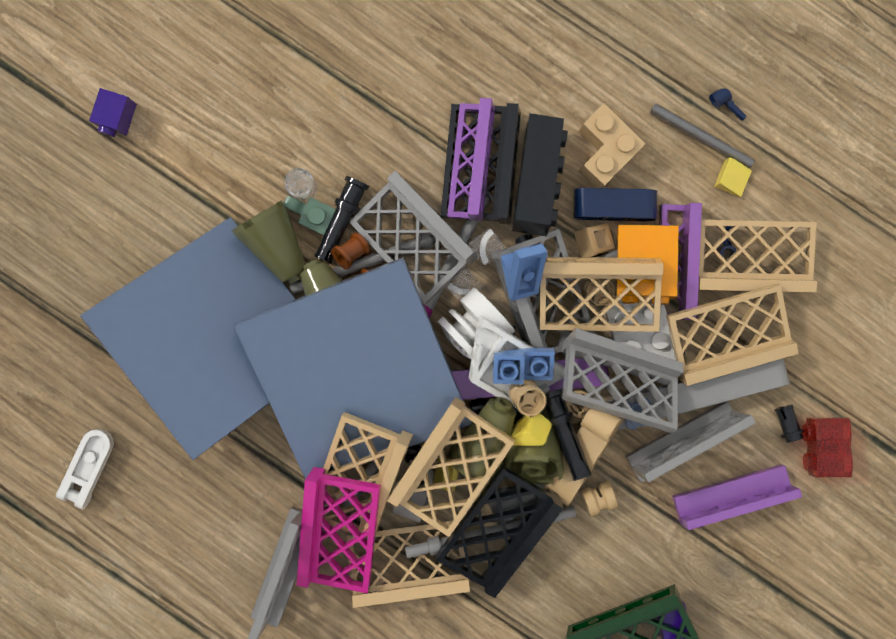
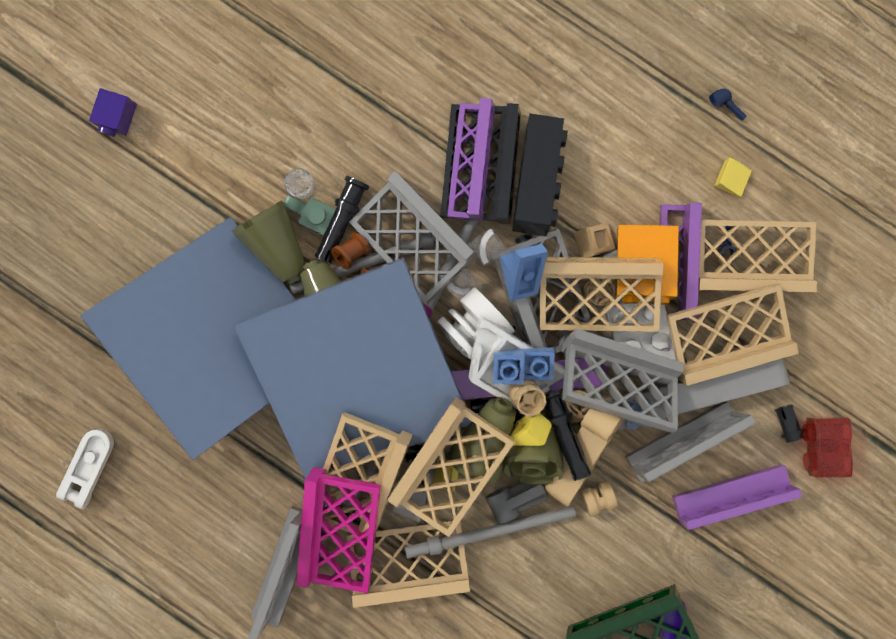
(521, 539): black fence -> none
(614, 143): tan brick -> none
(615, 204): dark blue beam -> none
(701, 135): flat silver bar -> none

